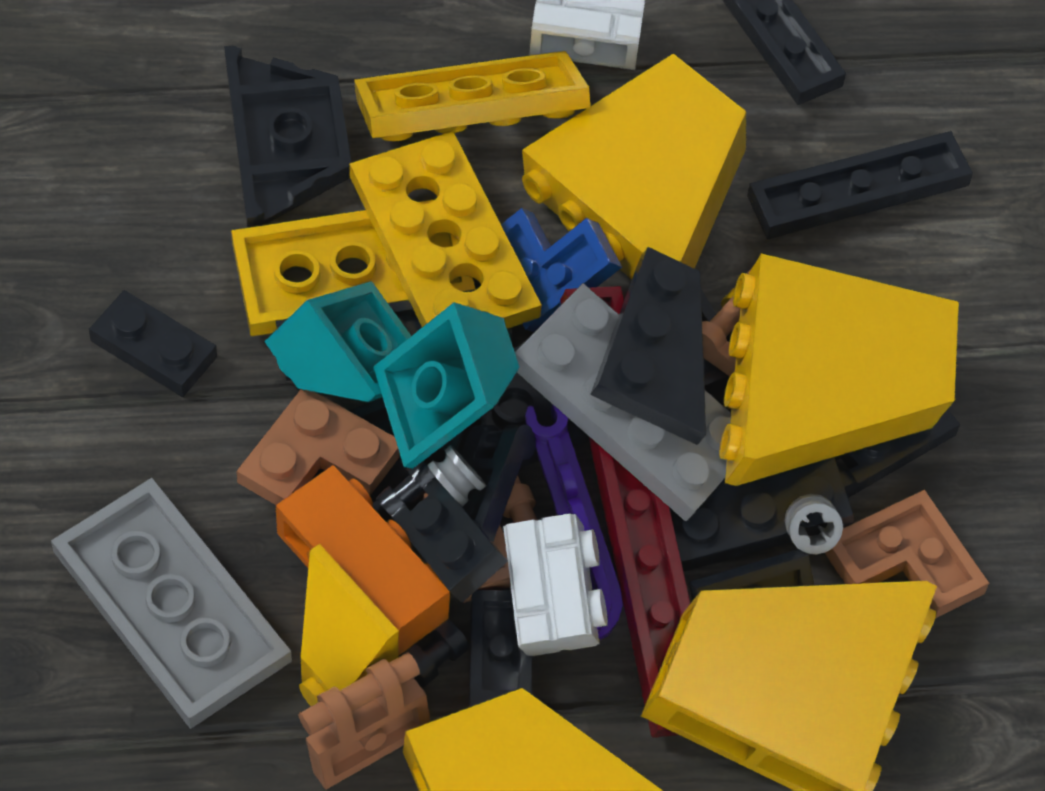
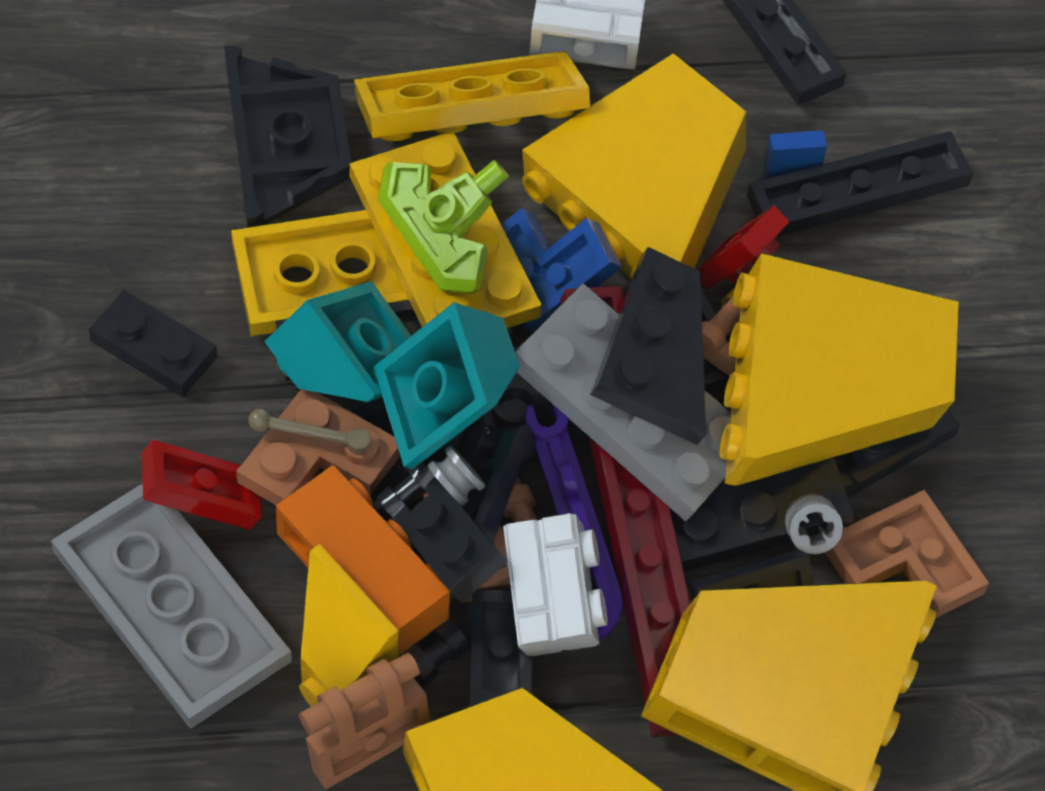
(197, 485): none -> red plate
(357, 440): none -> dark tan hinge
(439, 219): none -> lime piece
(743, 248): none -> red plate
(794, 152): none -> blue tile

